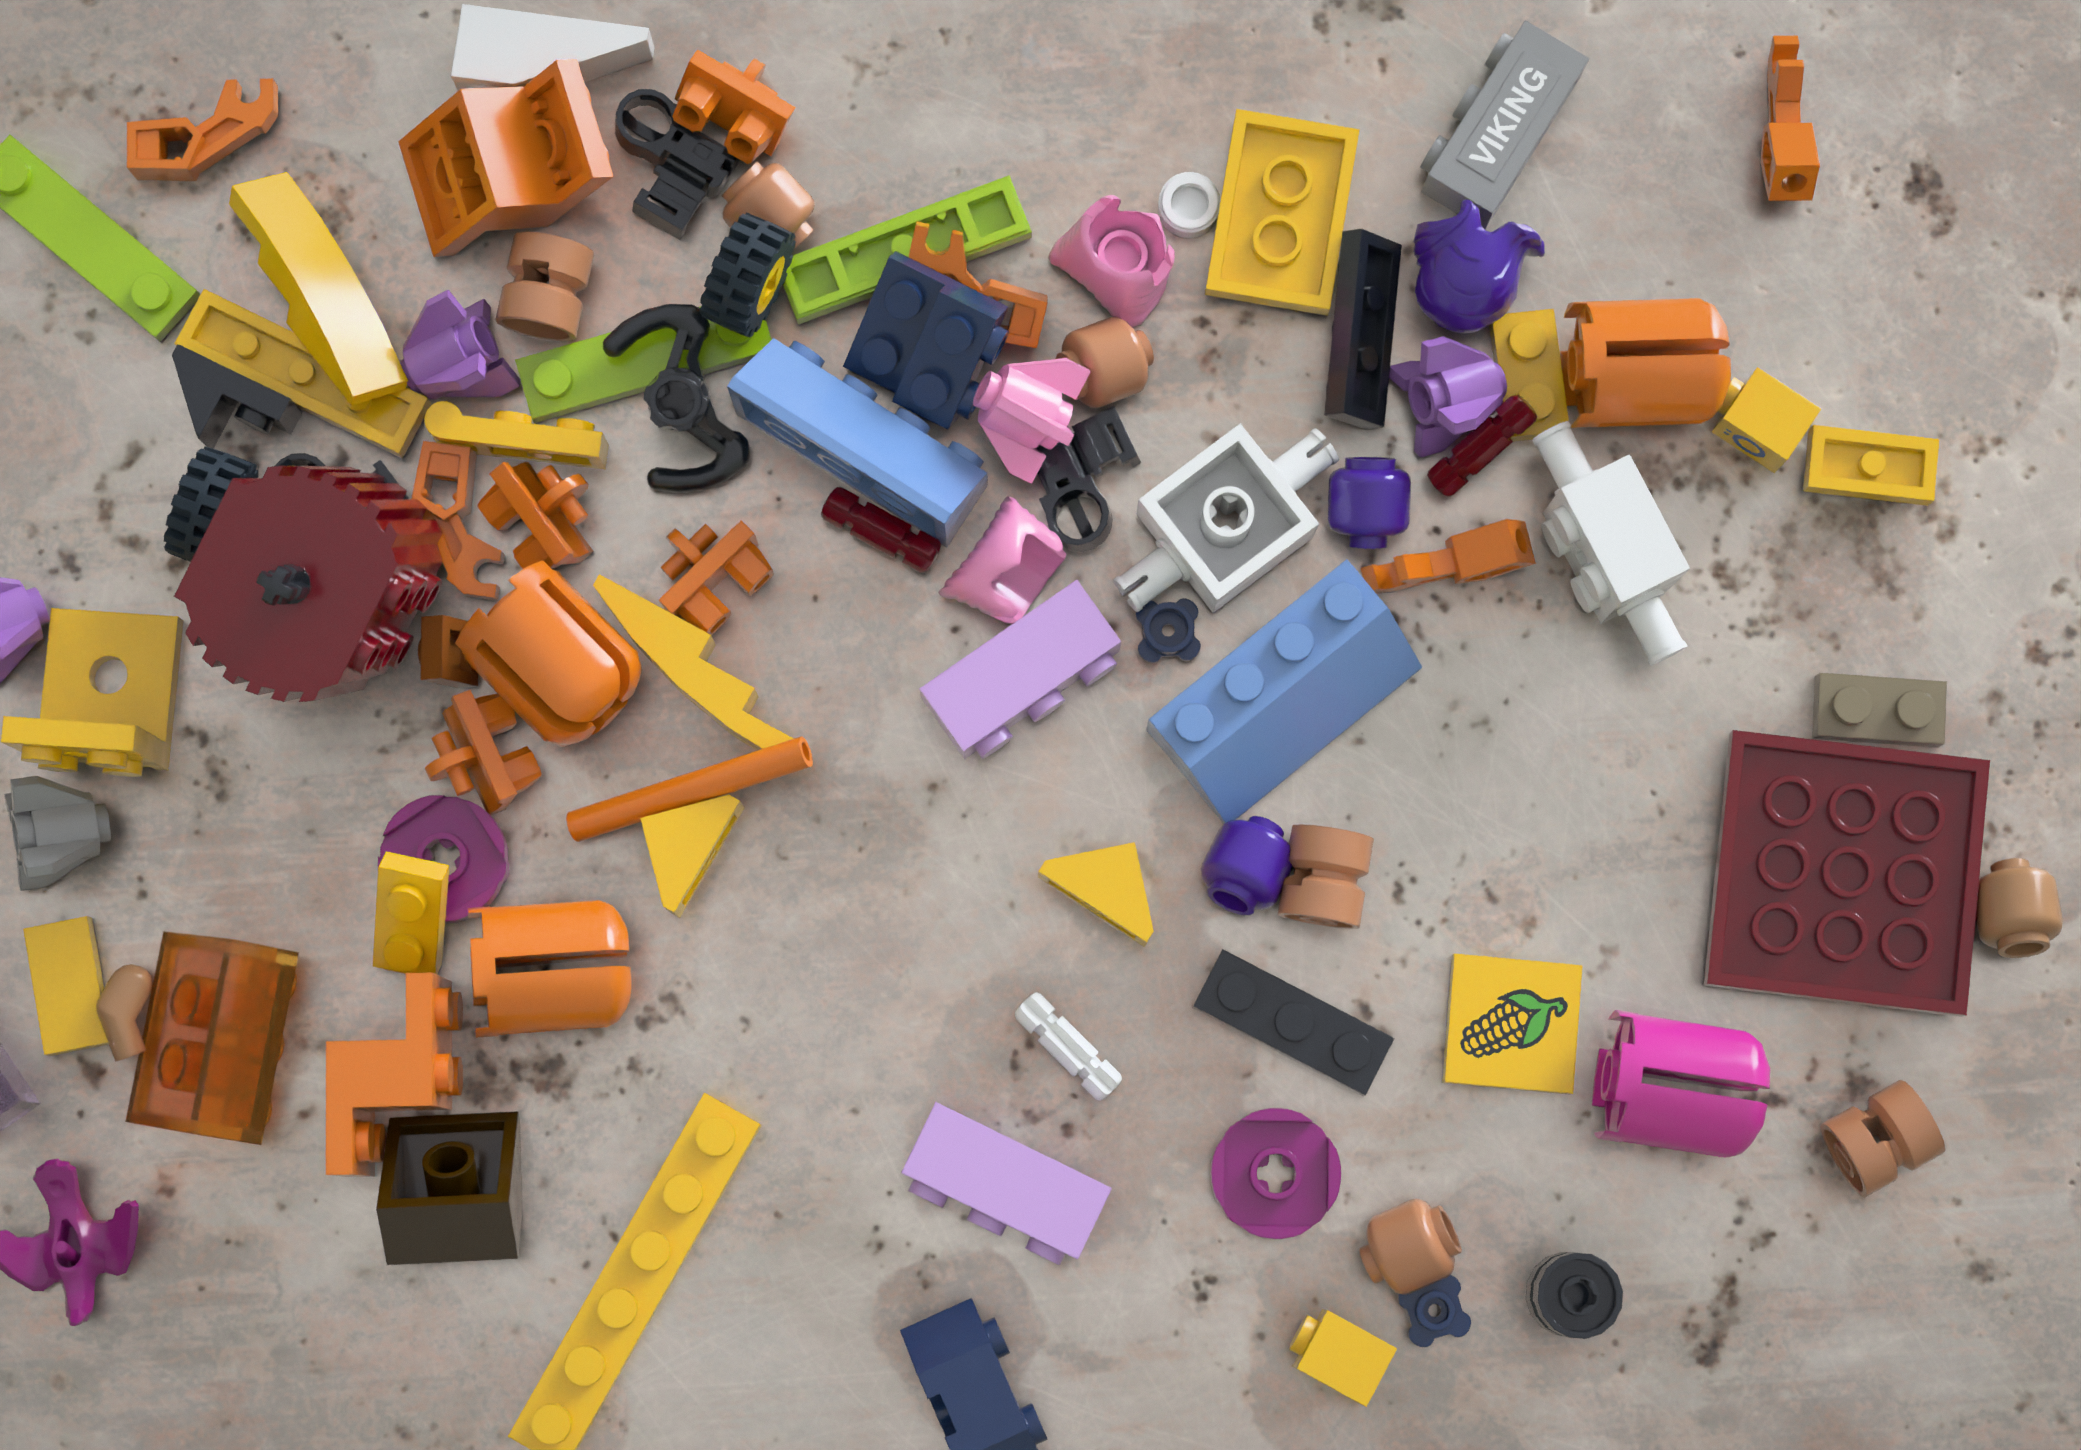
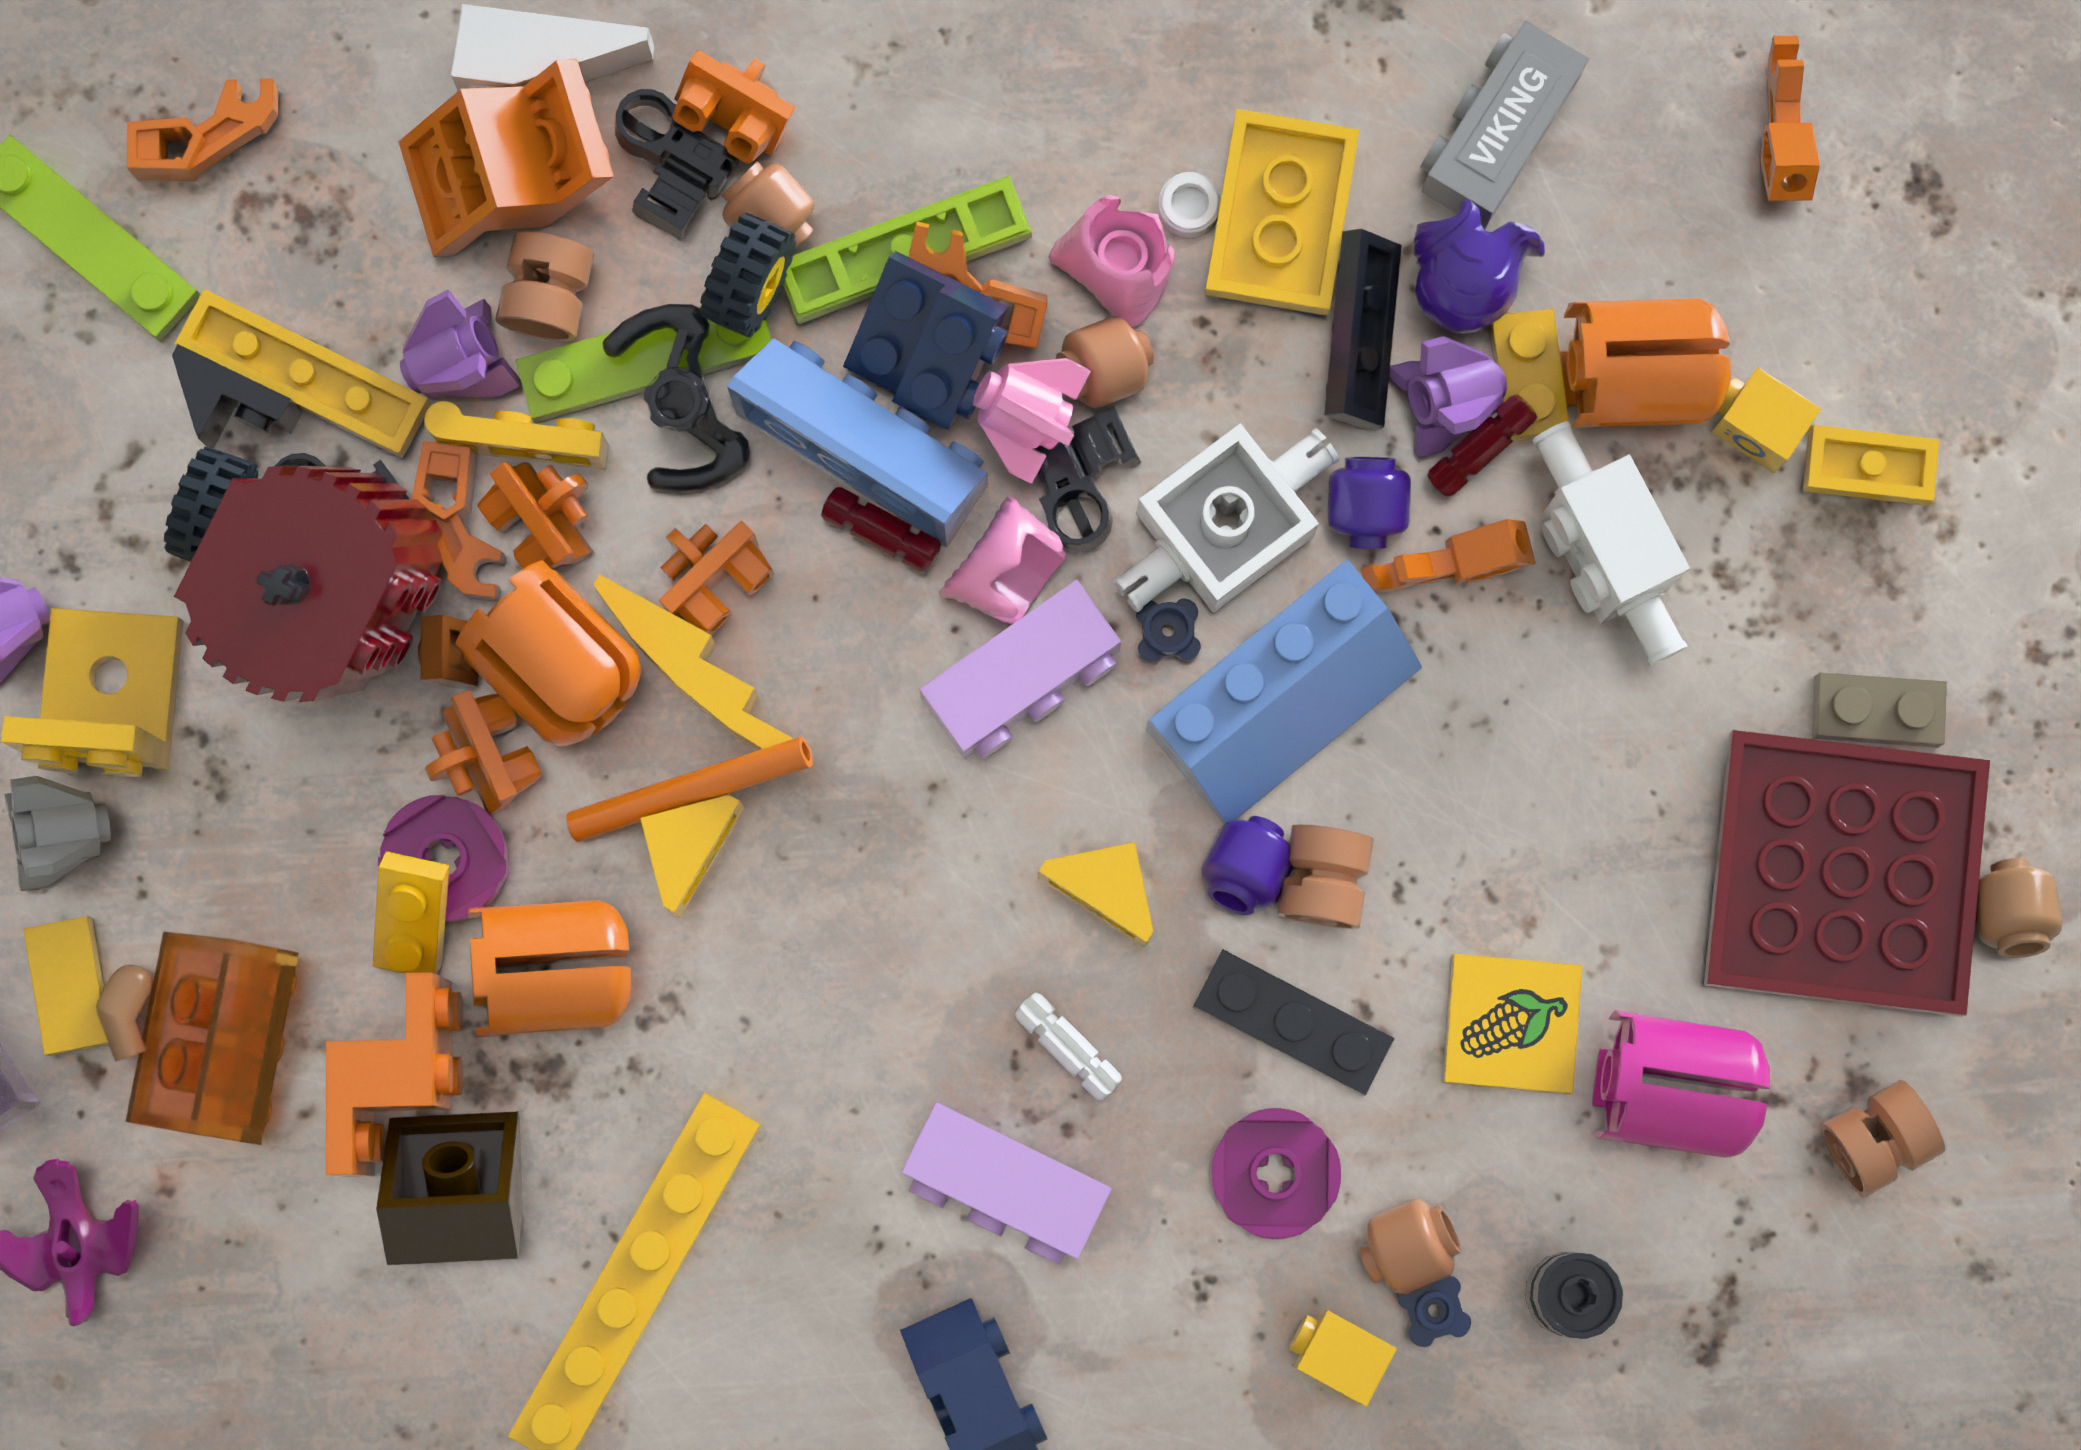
(322, 290): yellow slope -> none

